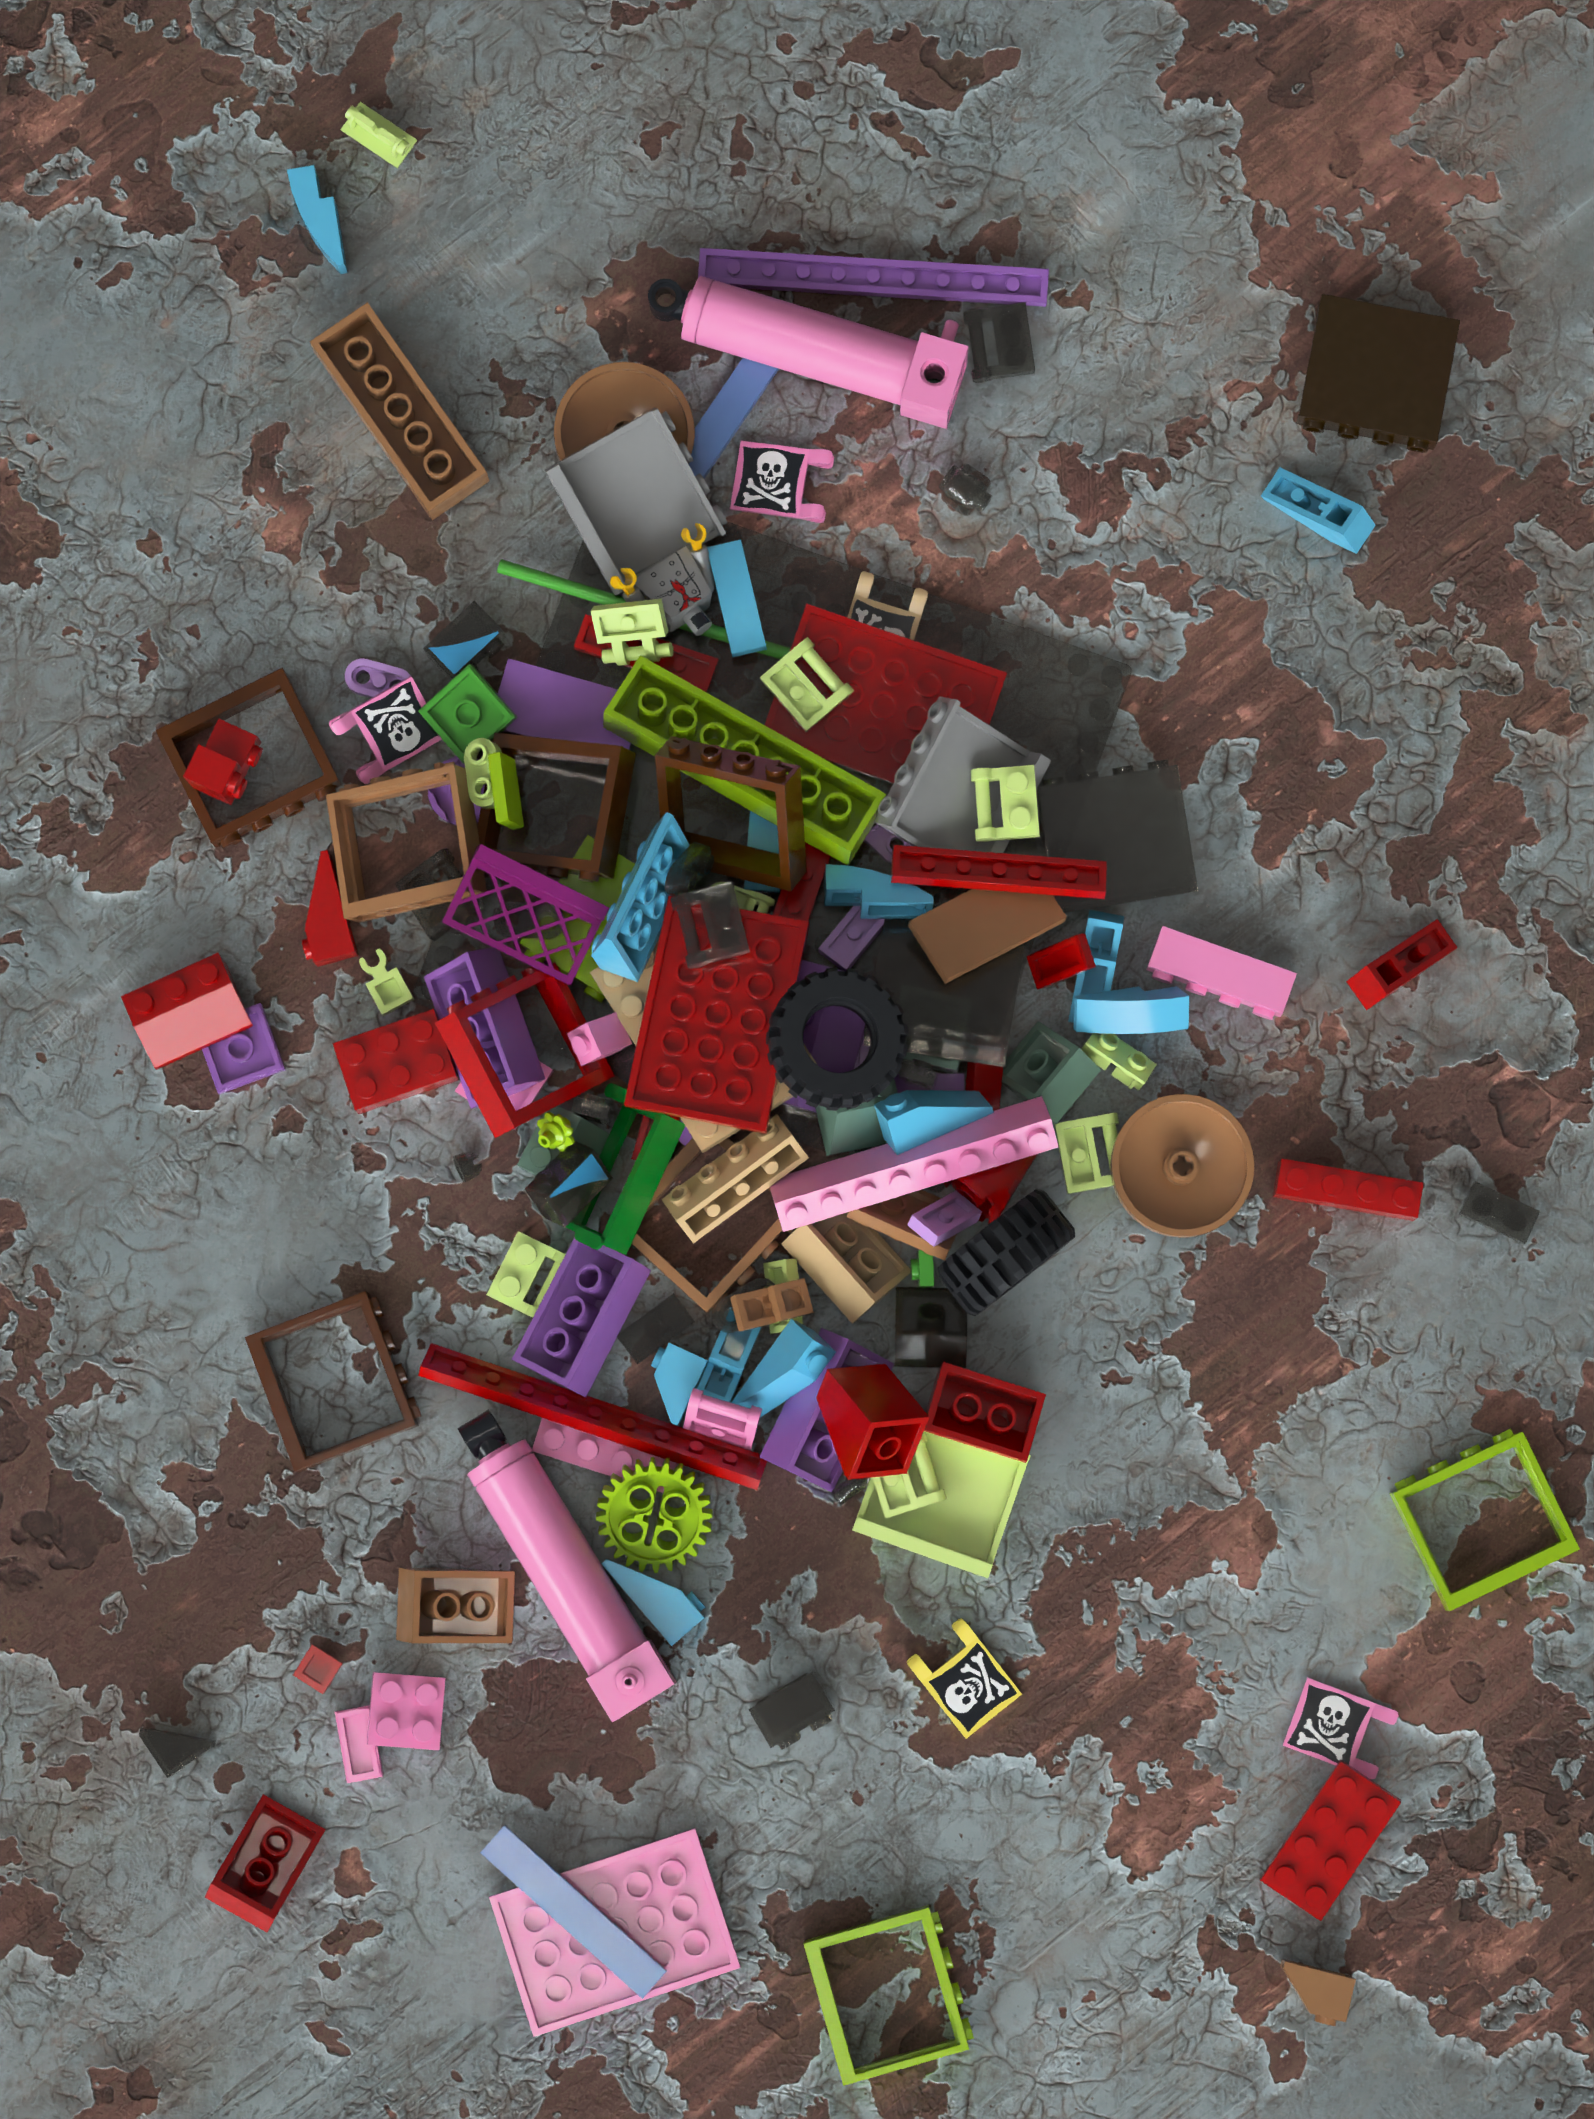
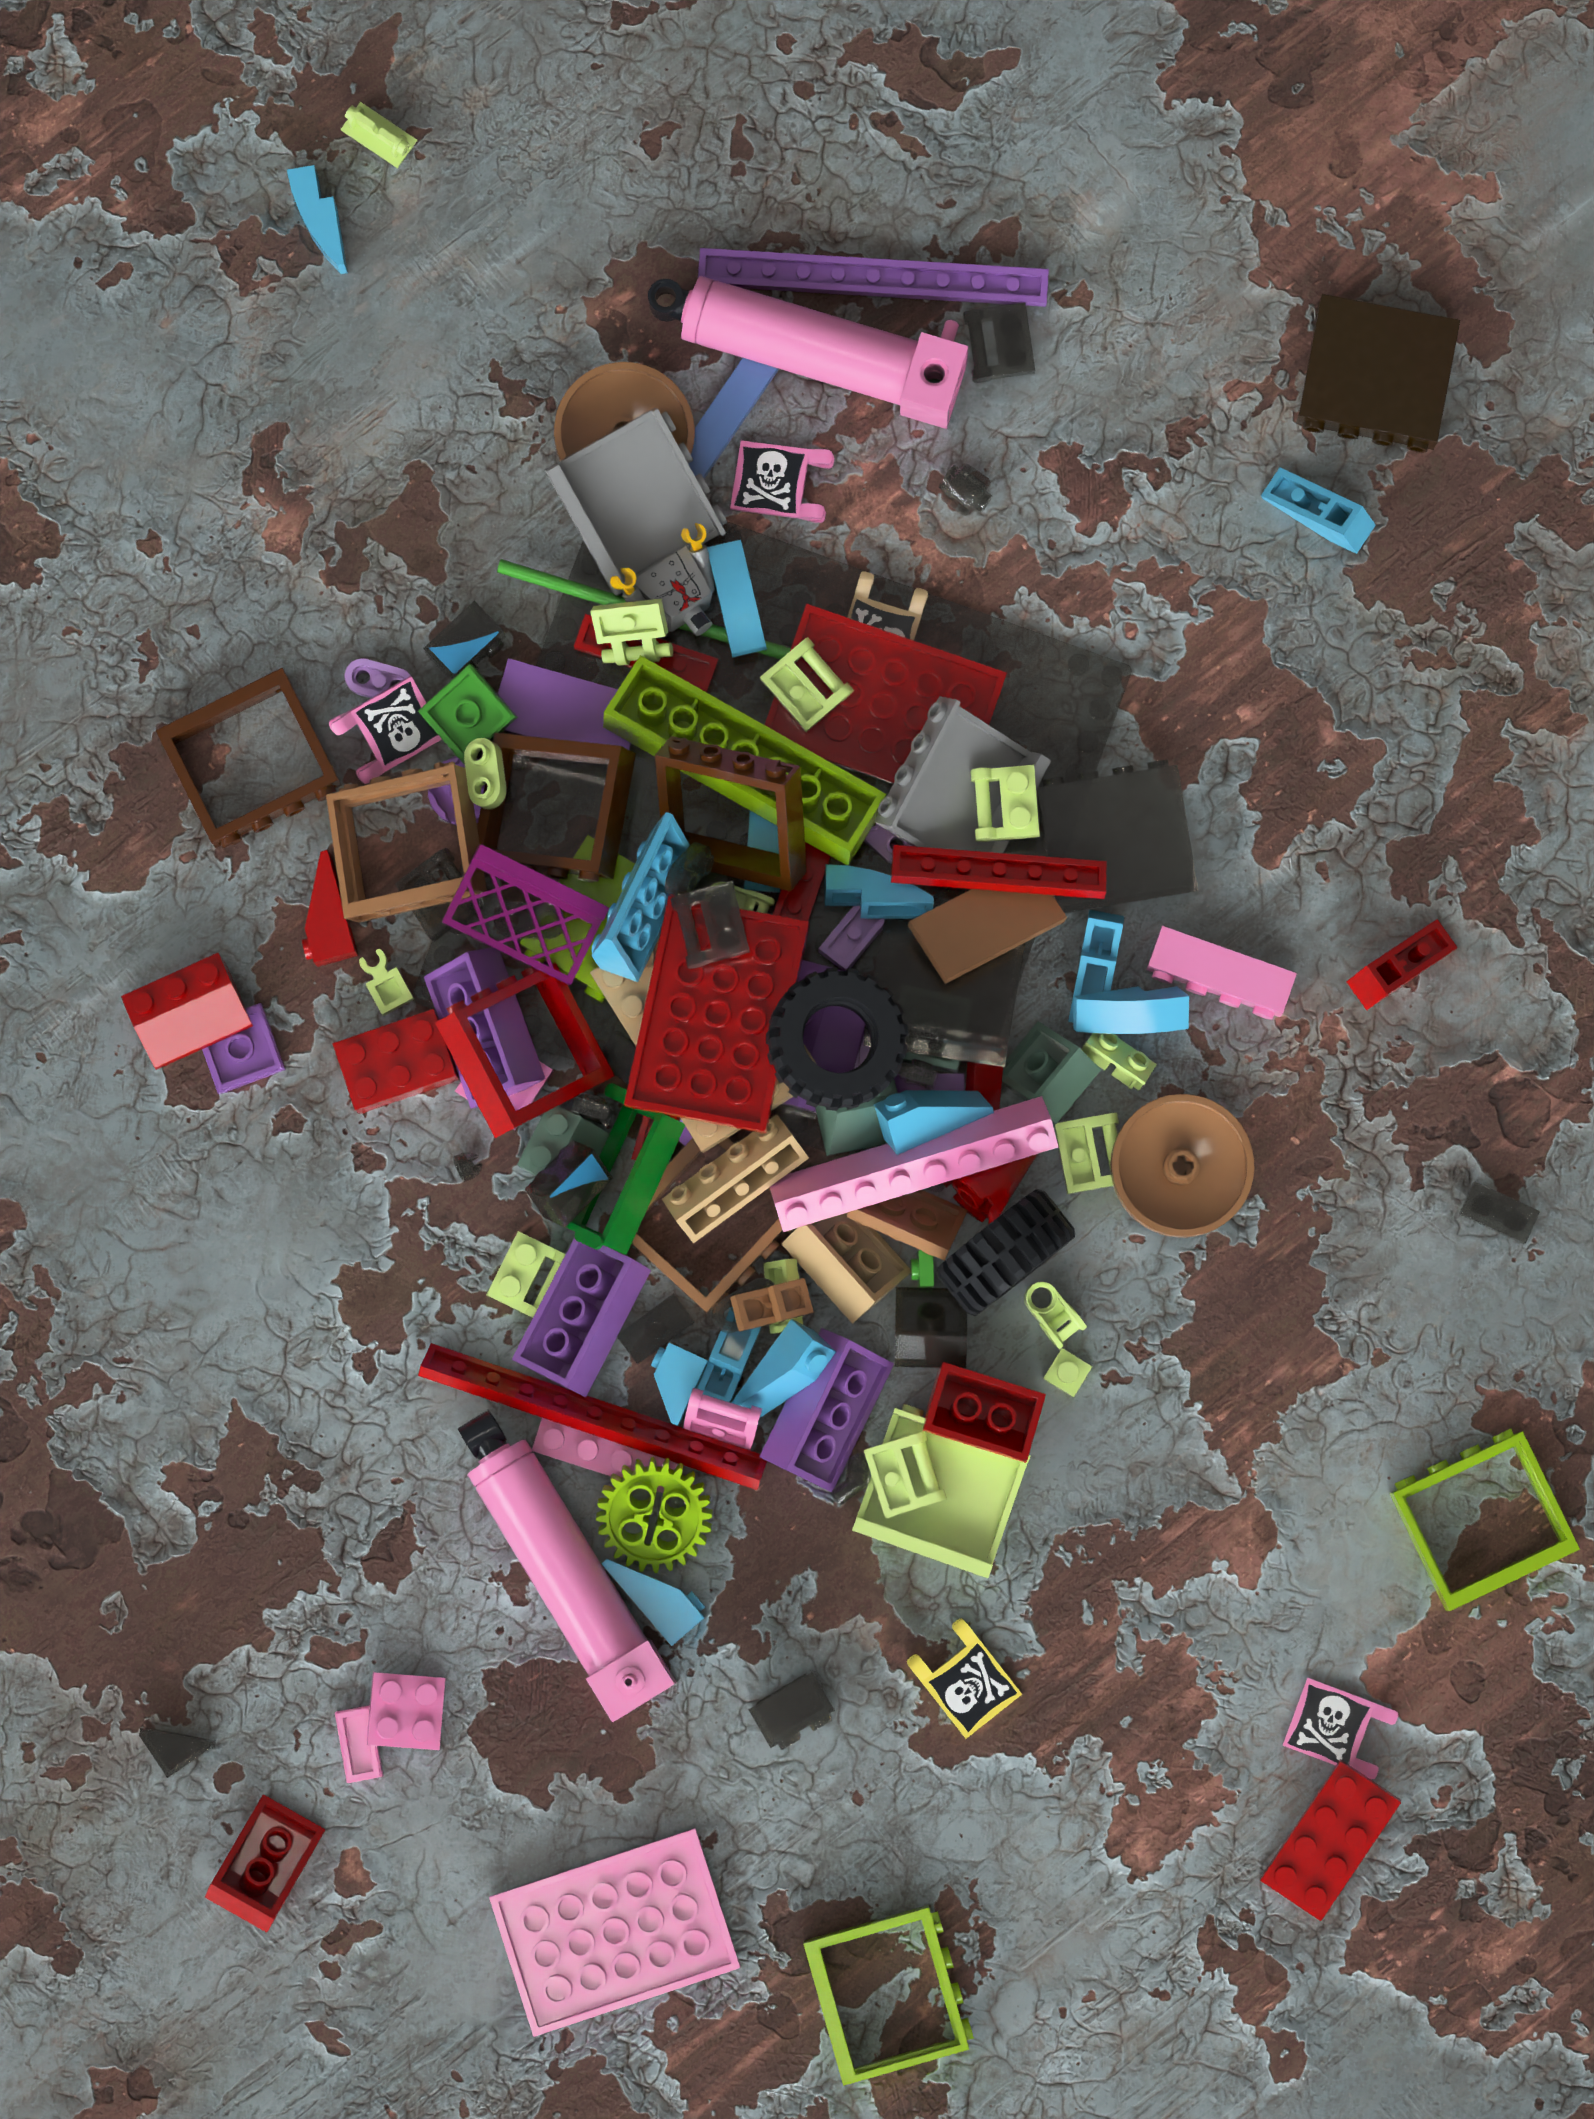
(224, 762): red brick -> none
(278, 1401): reddish brown window -> none
(318, 1669): red plate -> none
(399, 411): medium nougat brick -> none
(455, 1605): medium nougat slope -> none
(505, 790): lime tile -> none
(555, 1132): lime plant -> none
(573, 1911): medium blue tile -> none
(599, 1039): bright pink brick -> none
(871, 1420): red slope -> none
(944, 1218): lavender plate -> none
(1054, 1315): none -> yellowish green piece
(1061, 961): red tile -> none
(1067, 1372): none -> yellowish green plate
(1321, 1990): medium nougat slope -> none
(1348, 1189): red brick -> none

